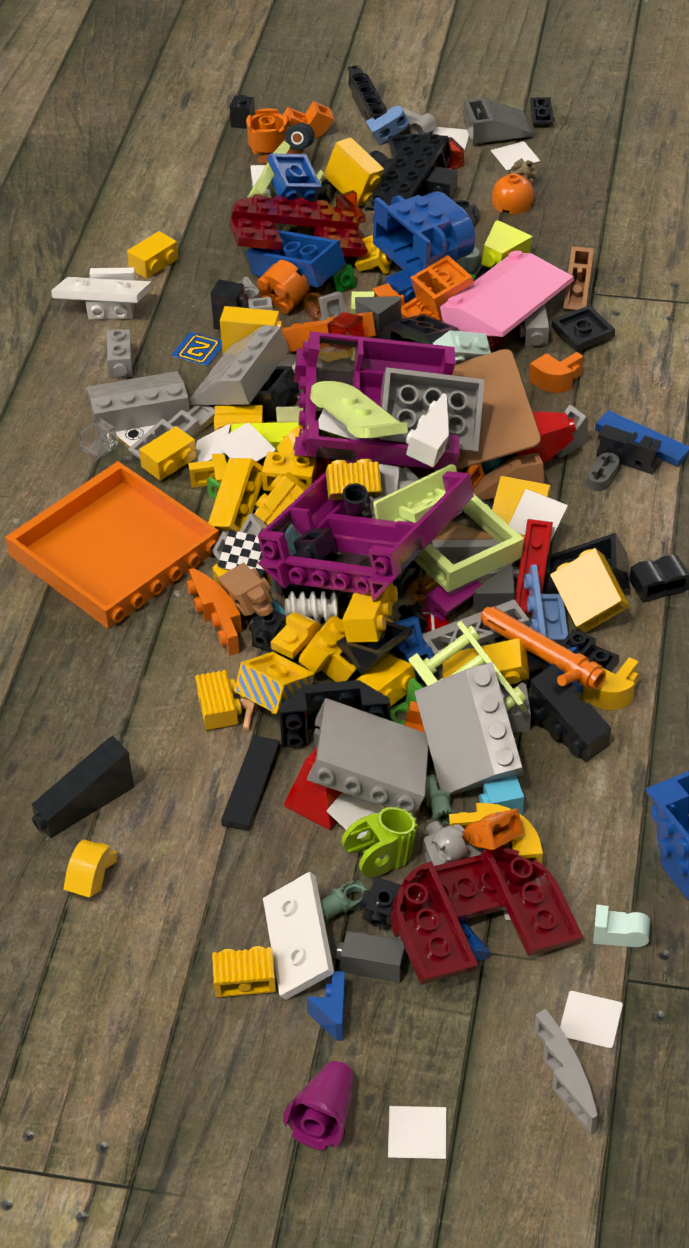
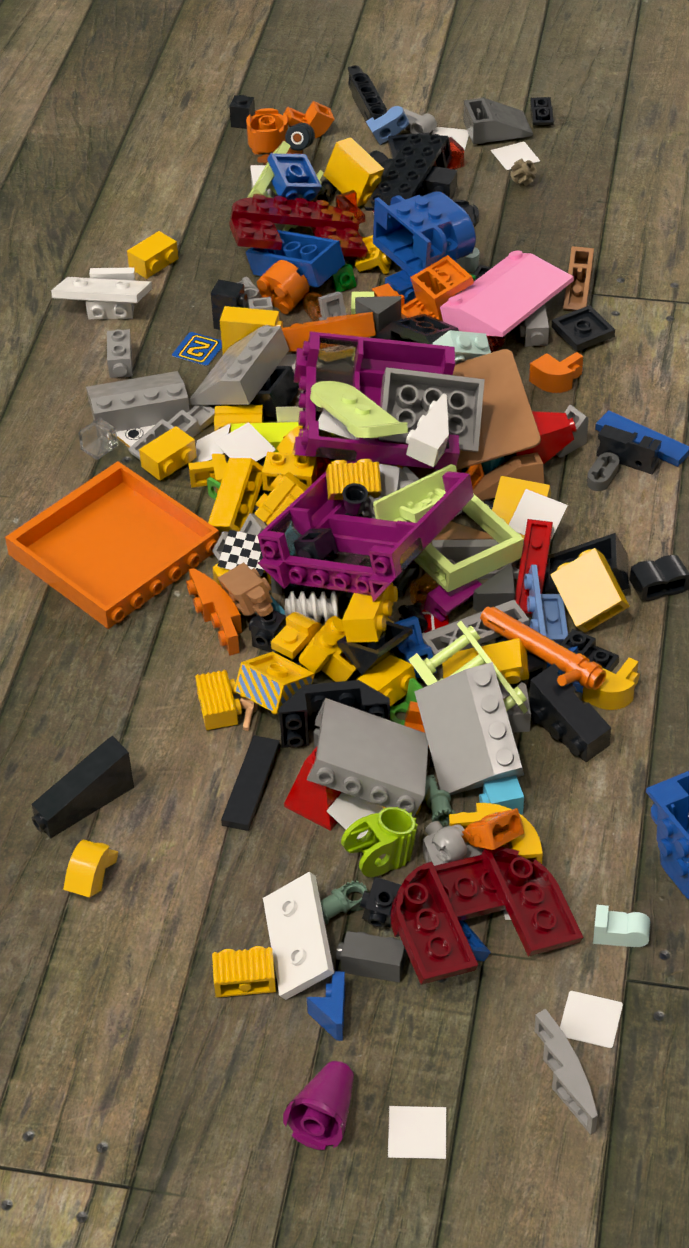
(347, 324): clear red panel -> none
(502, 241): neon yellow slope -> none
(513, 194): orange cylinder -> none

